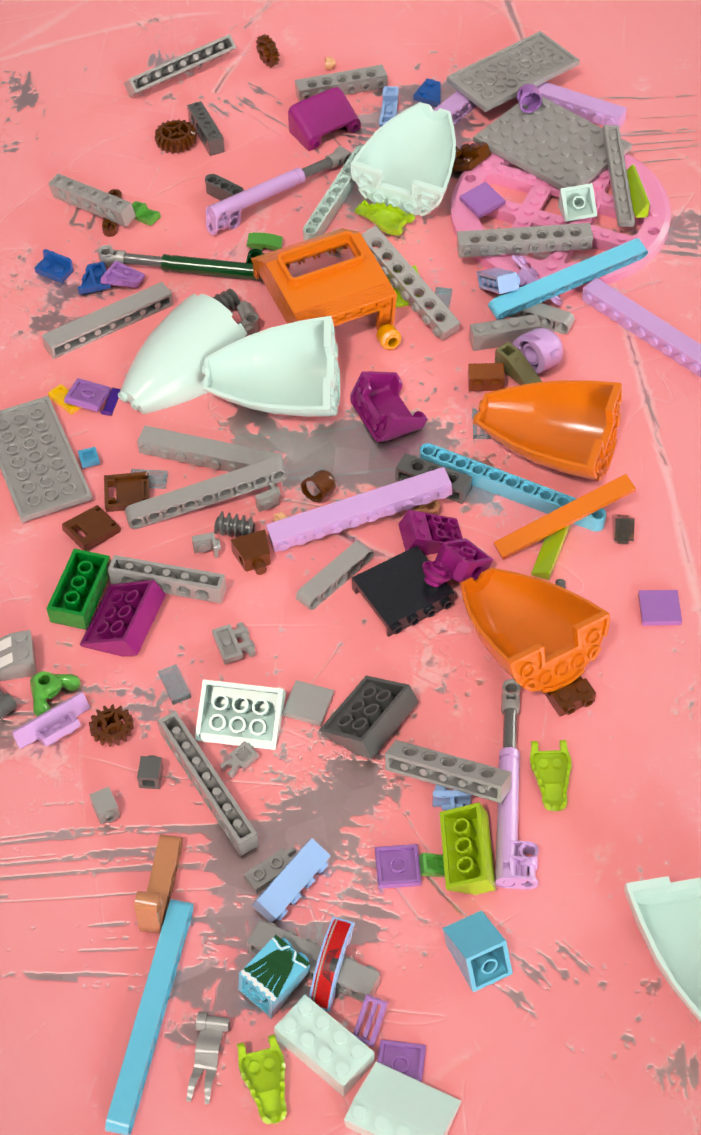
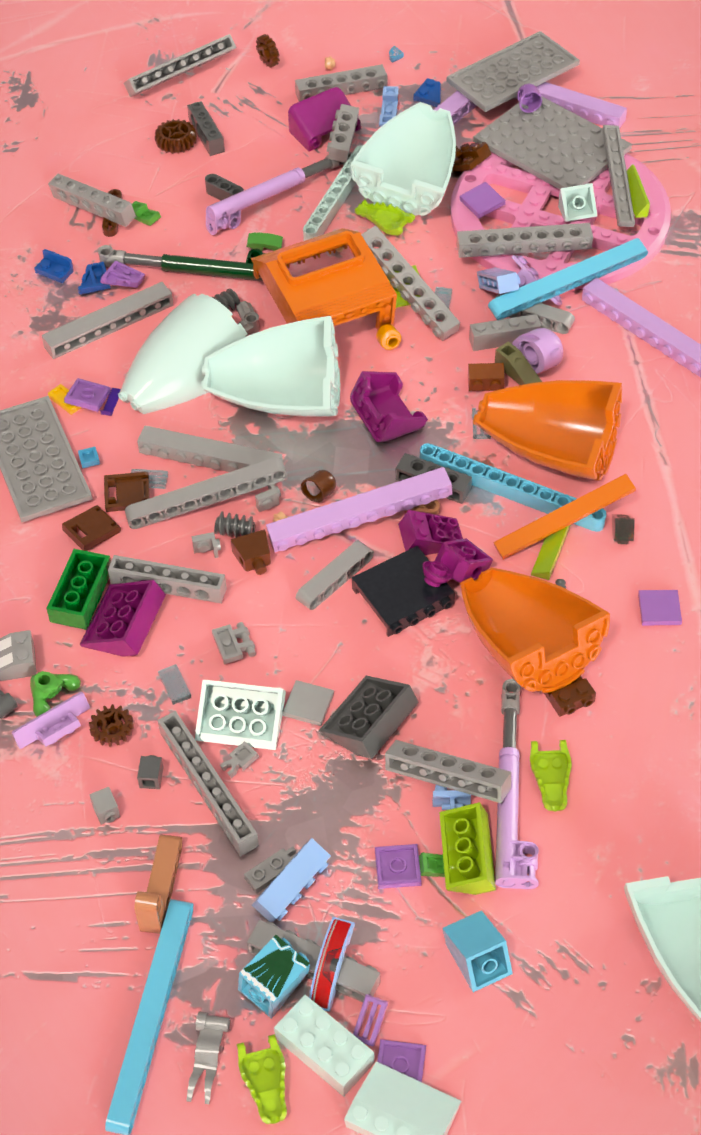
(343, 133): none -> light grey brick
(395, 54): none -> dark azure tile

